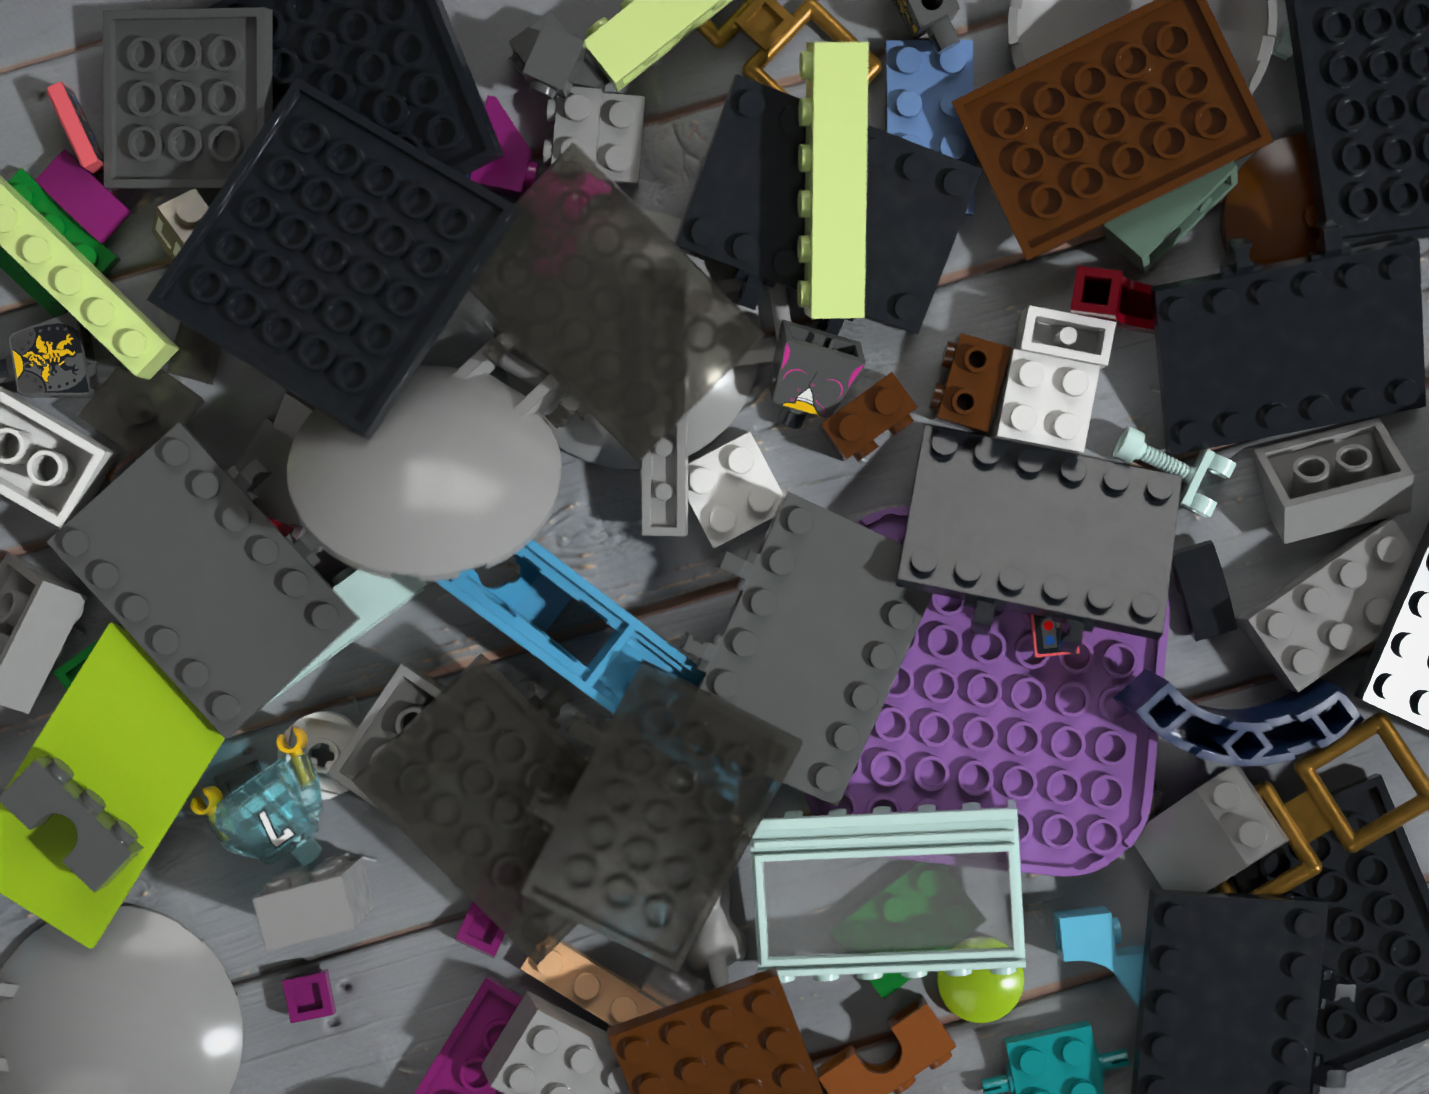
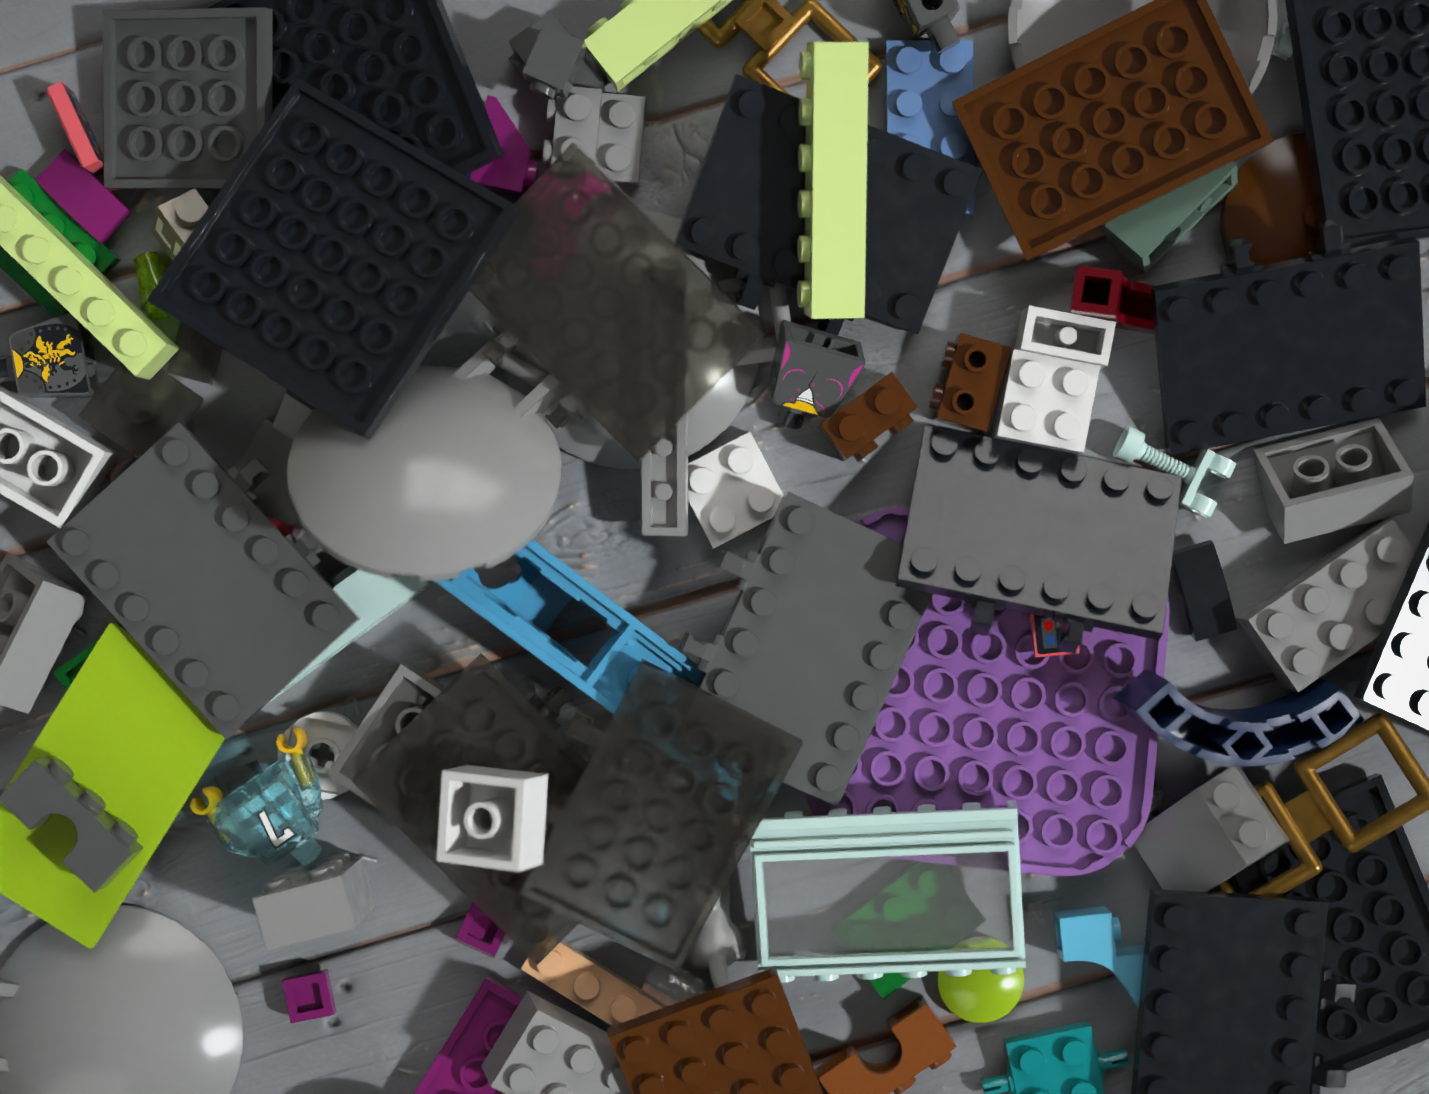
(149, 272): none -> clear neon green cone
(492, 818): none -> white brick

